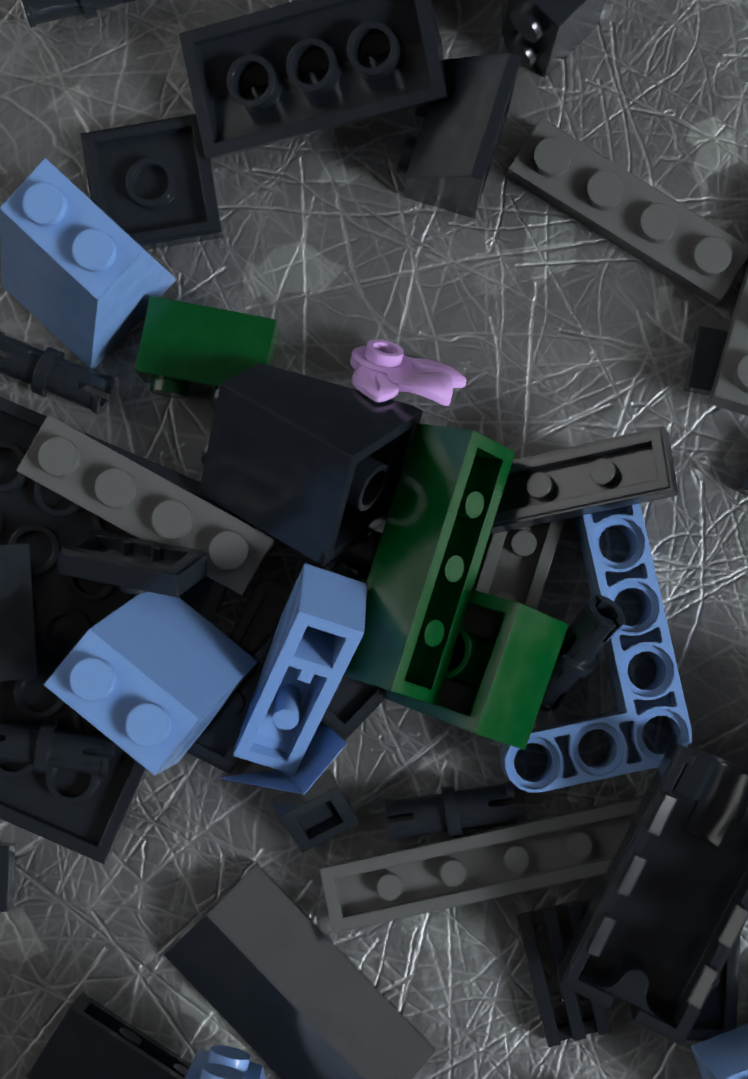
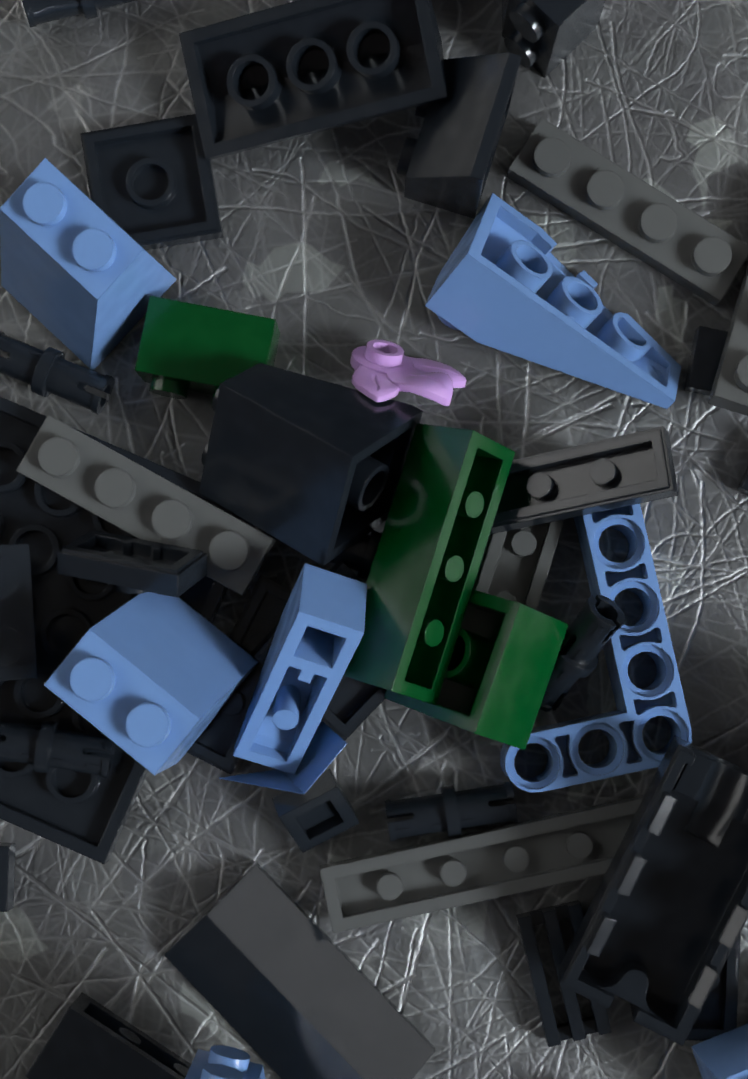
(523, 301): none -> medium blue wedge

